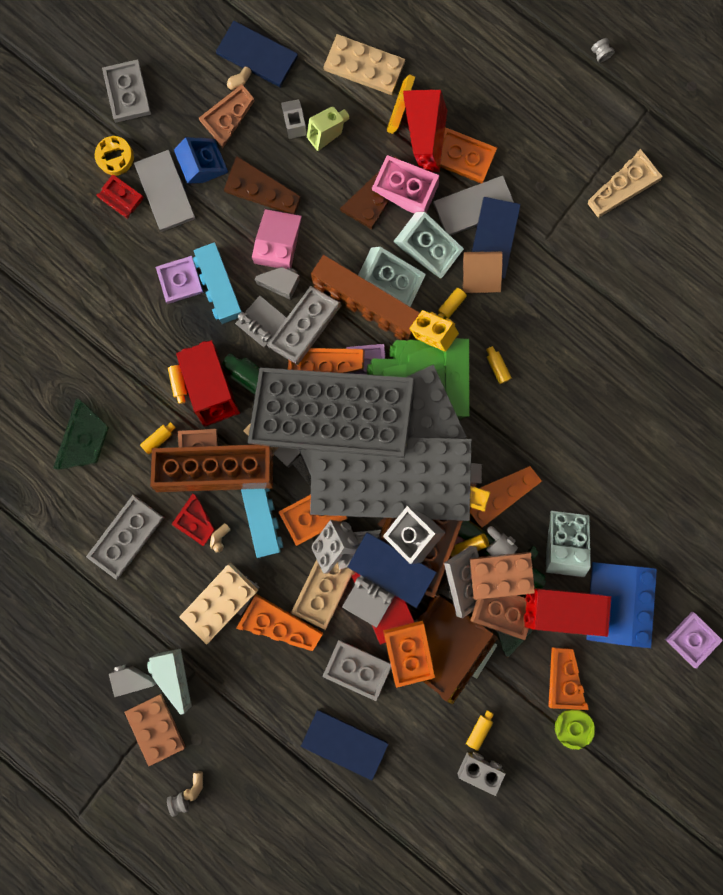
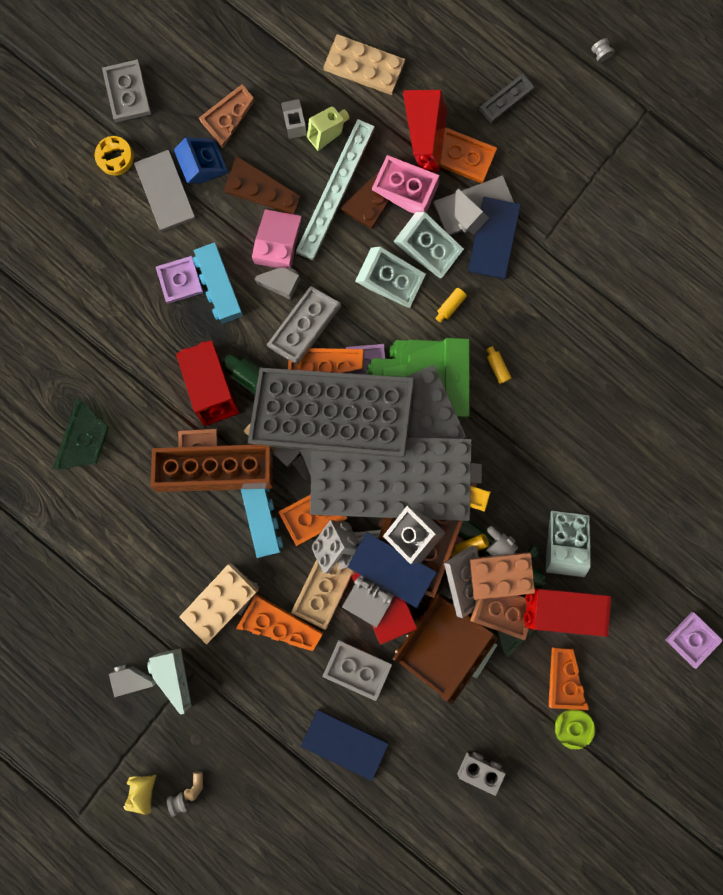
(120, 196): red plate -> none
(125, 537): light grey tile -> none
(140, 794): none -> light yellow hair
(155, 730): nougat plate -> none
(157, 438): yellow cylinder -> none
(177, 383): yellow cylinder -> none
(194, 521): red wing -> none
(216, 538): tan arm -> none
(236, 80): tan arm -> none
(258, 53): dark blue tile -> none
(260, 321): light grey hinge -> none
(335, 190): none -> light aqua plate
(364, 297): dark orange brick -> none
(400, 105): yellow tile -> none
(409, 654): orange plate -> none
(434, 330): yellow brick -> none
(468, 214): none -> light grey slope
(480, 731): yellow cylinder -> none
(482, 272): medium nougat slope -> none
(505, 493): orange wing -> none
(506, 98): none -> dark grey plate
(631, 180): tan wing -> none
(631, 602): blue slope -> none

